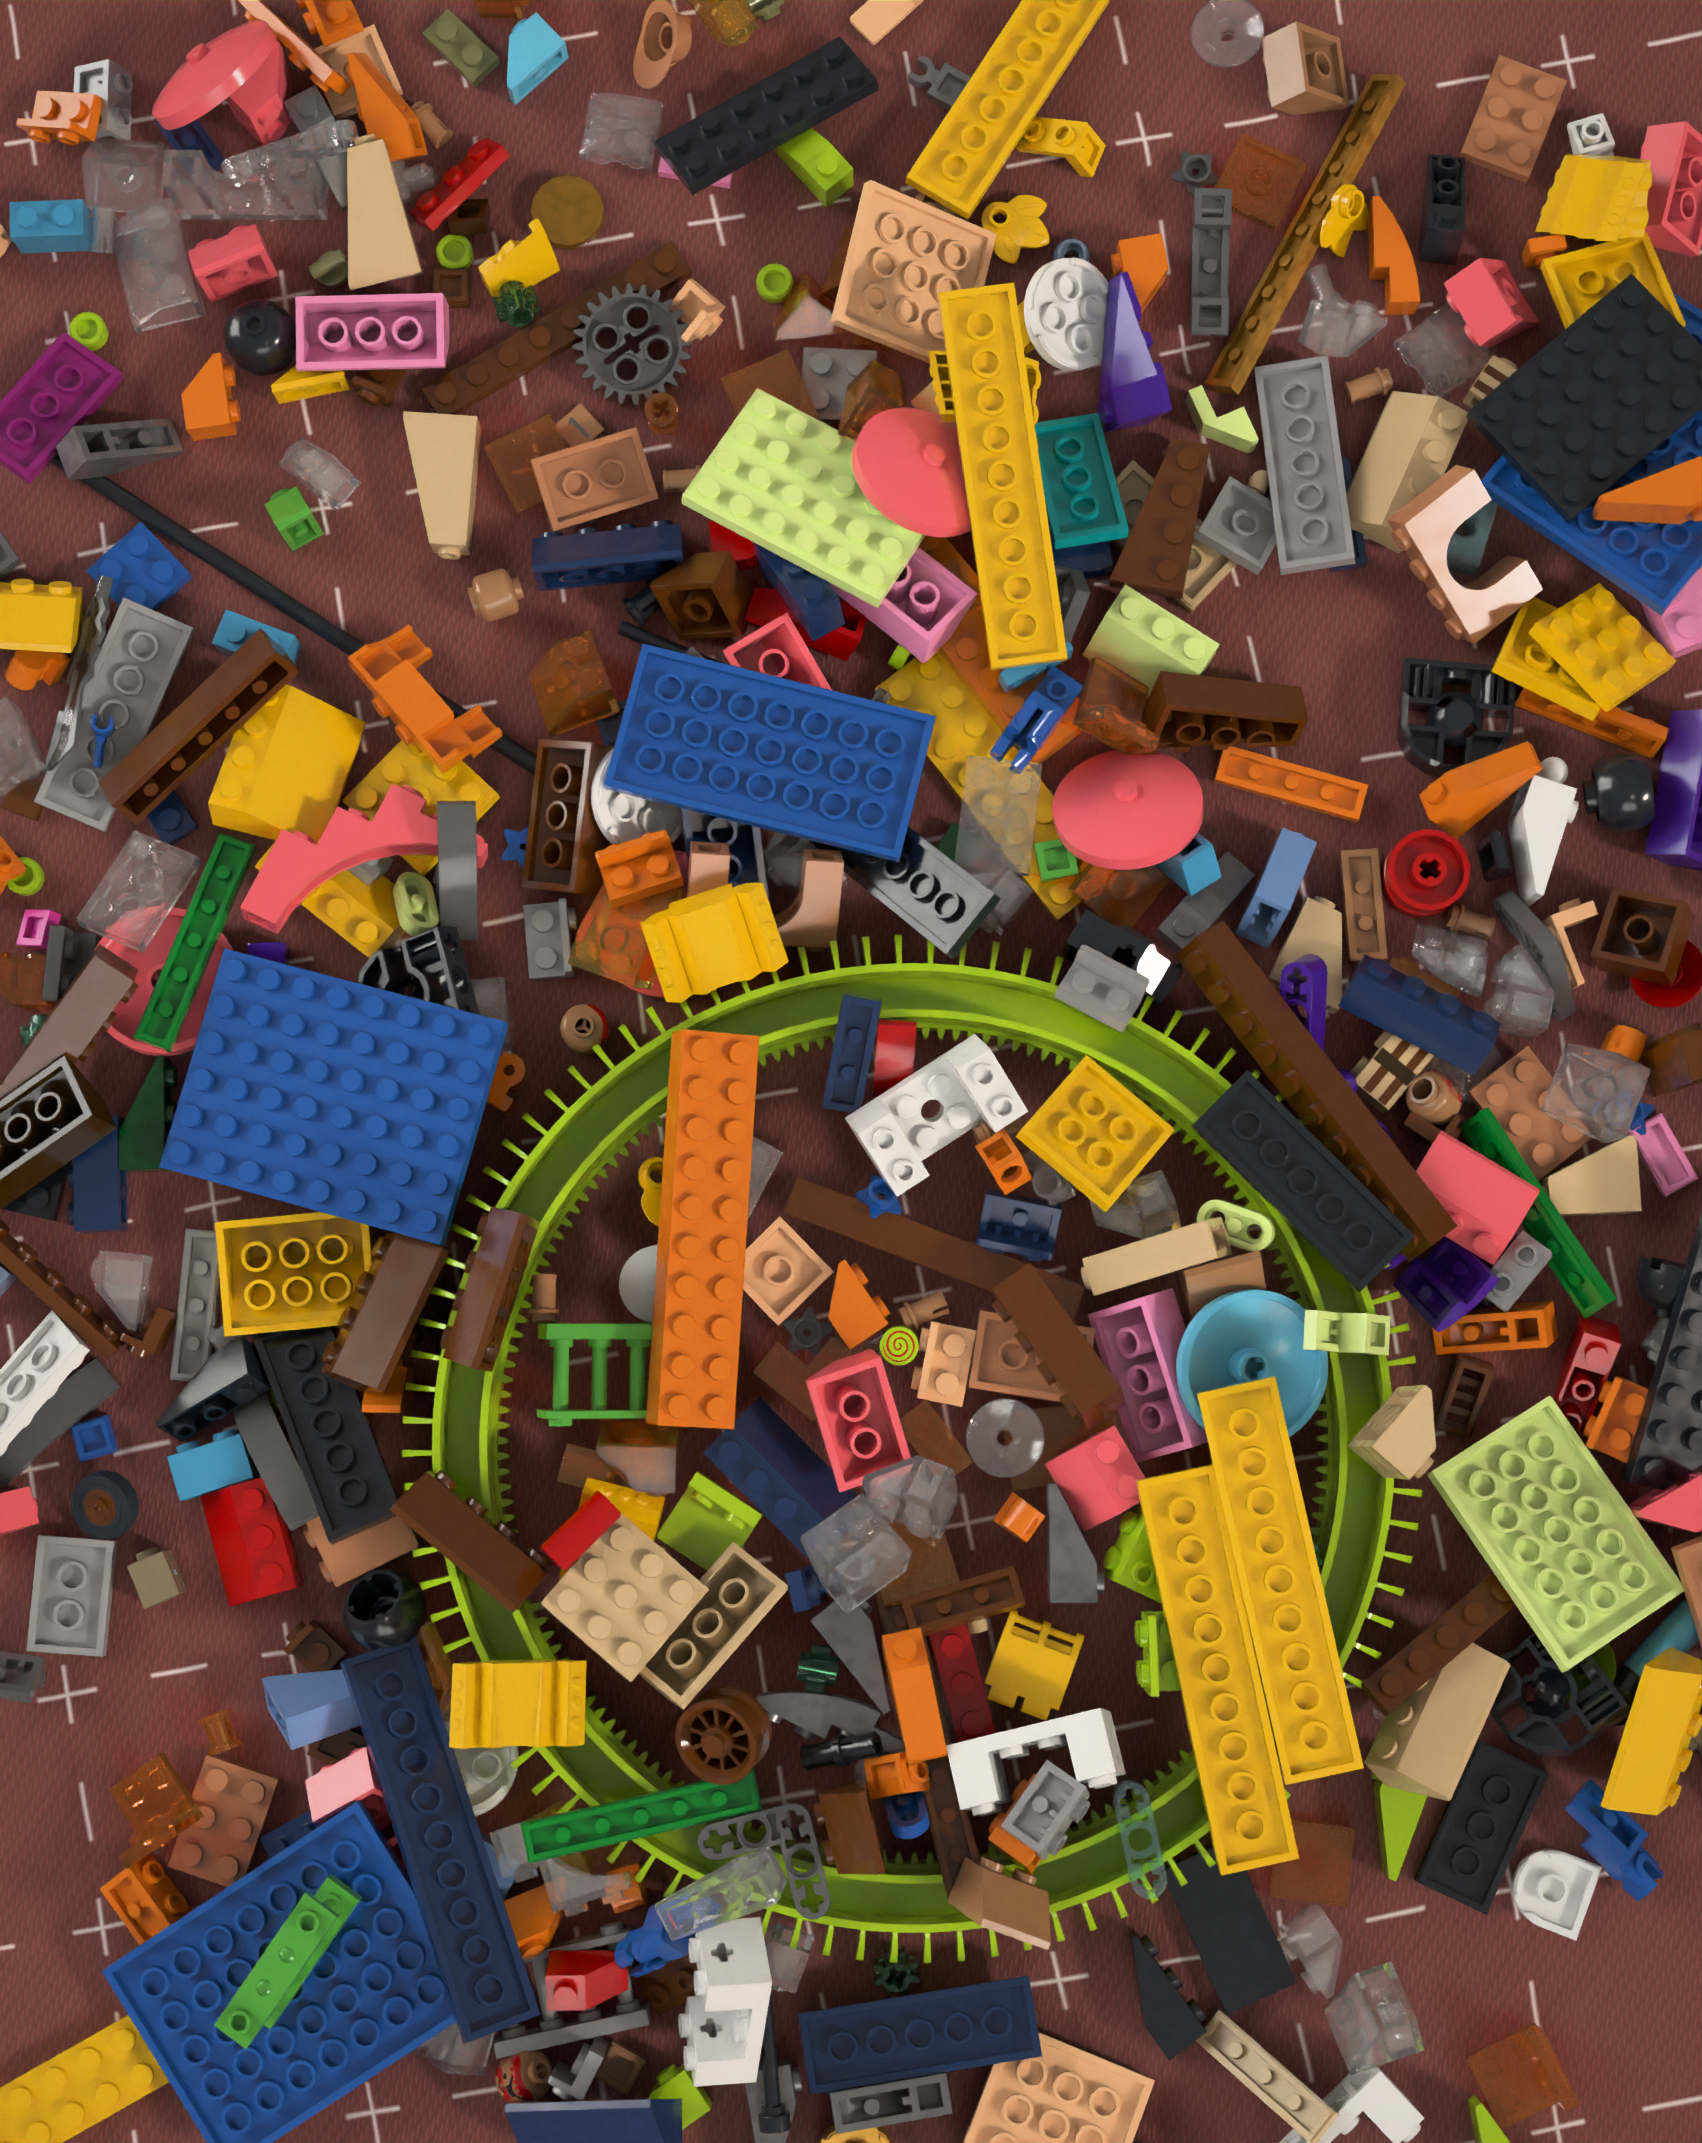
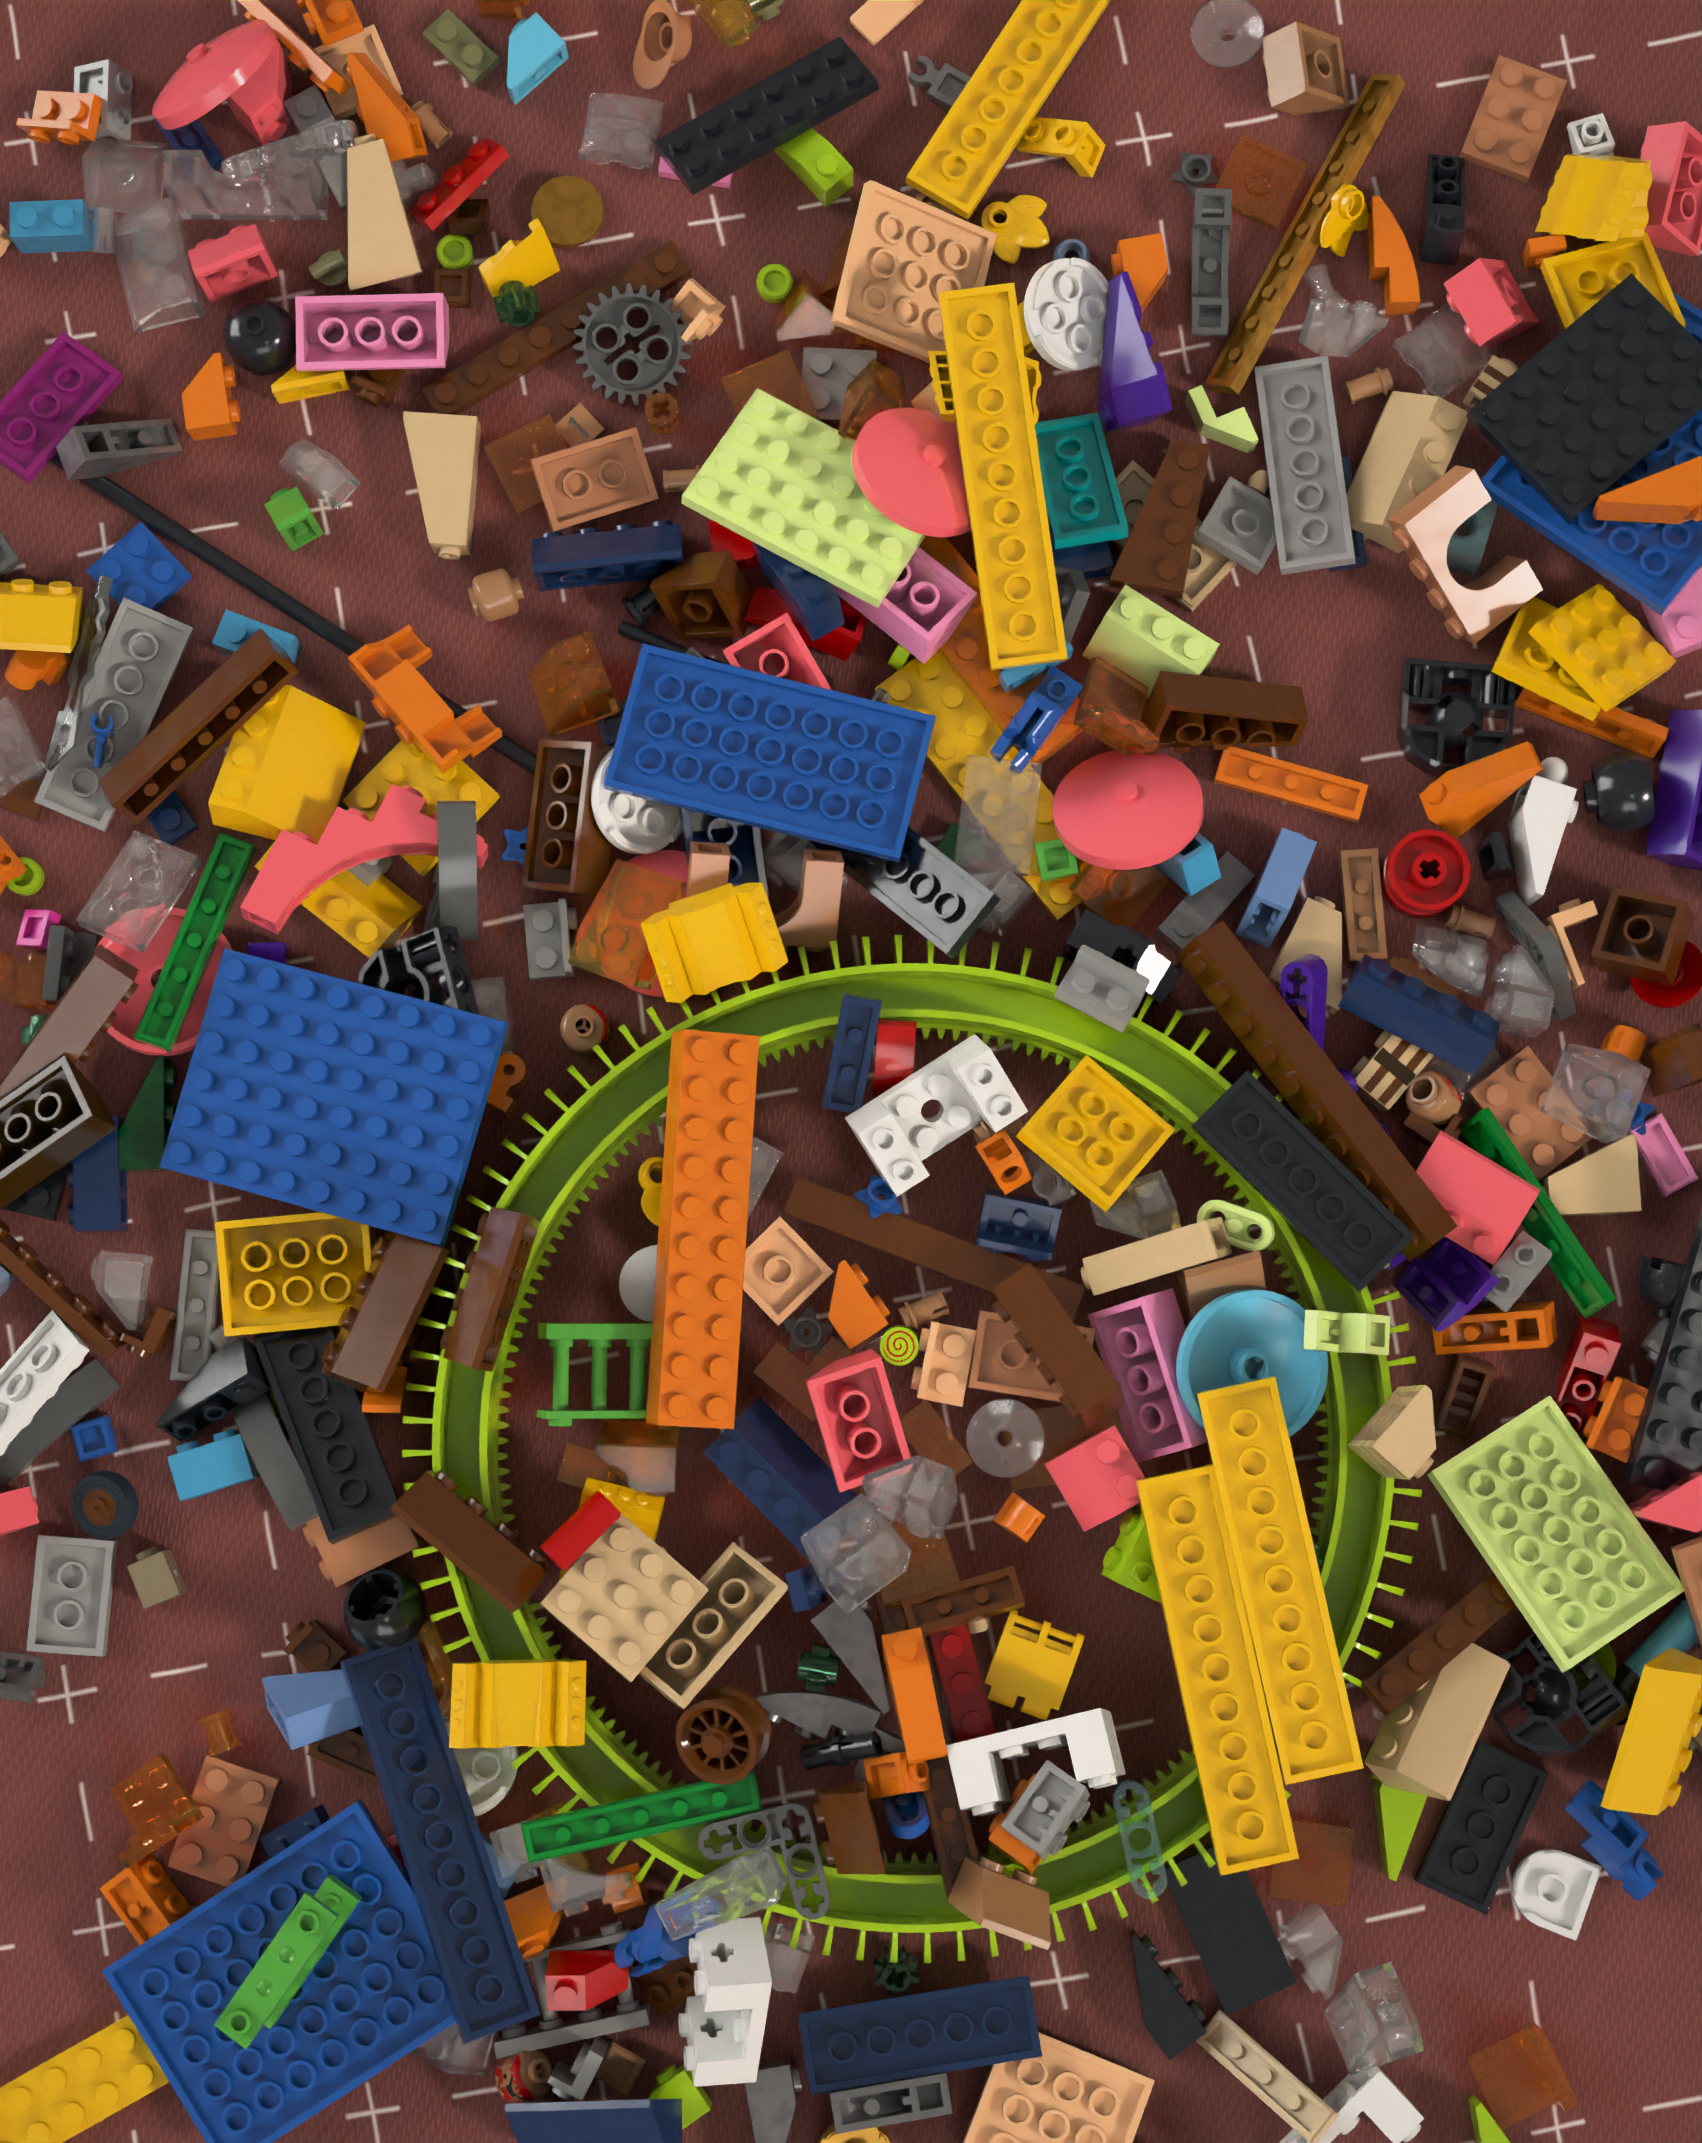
(89, 330): lime tile -> none
(251, 1542): red slope -> none
(344, 1784): slope -> none
(415, 903): yellowish green plate -> none
(544, 1298): medium nougat pin -> none
(639, 868): orange bracket -> none
(708, 1521): lime bracket -> none
(773, 2116): black piece -> none
(1070, 1563): flat silver slope -> none
(1157, 1668): lime bracket -> none

